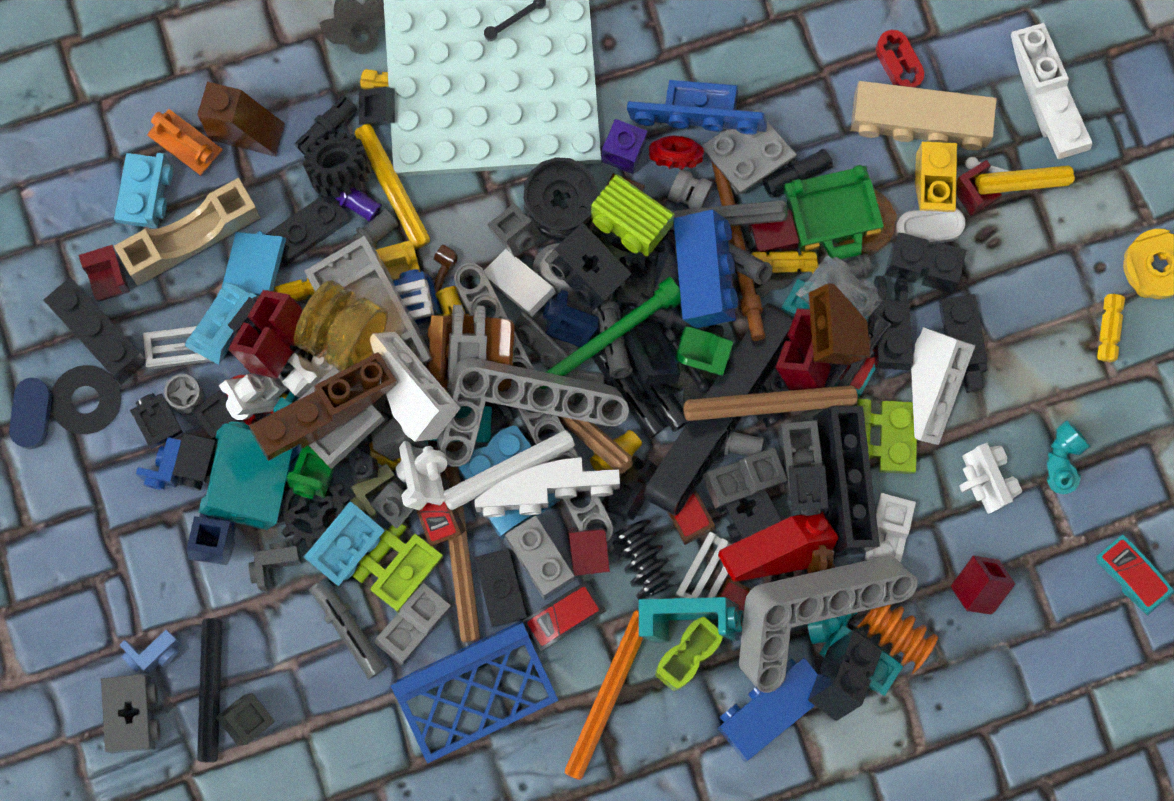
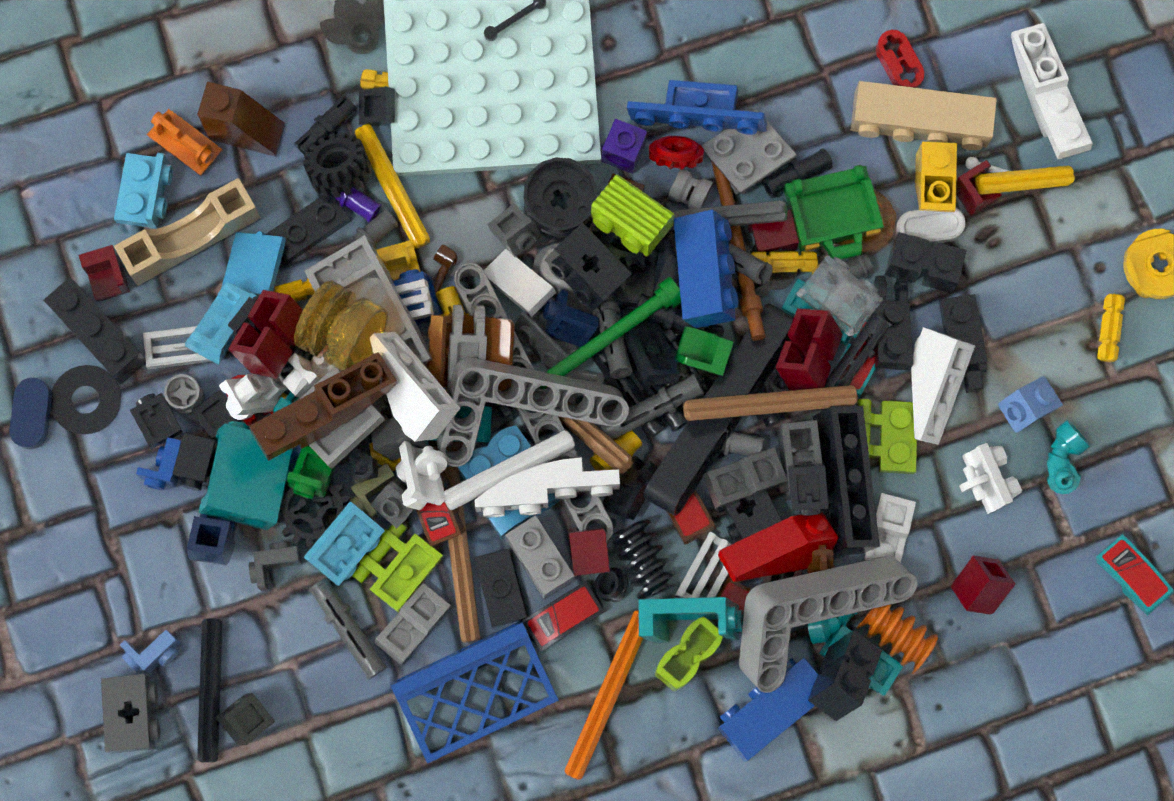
(605, 585): none -> black plate
(657, 405): none -> dark grey pin
(837, 327): reddish brown slope -> none
(1029, 404): none -> medium blue bracket

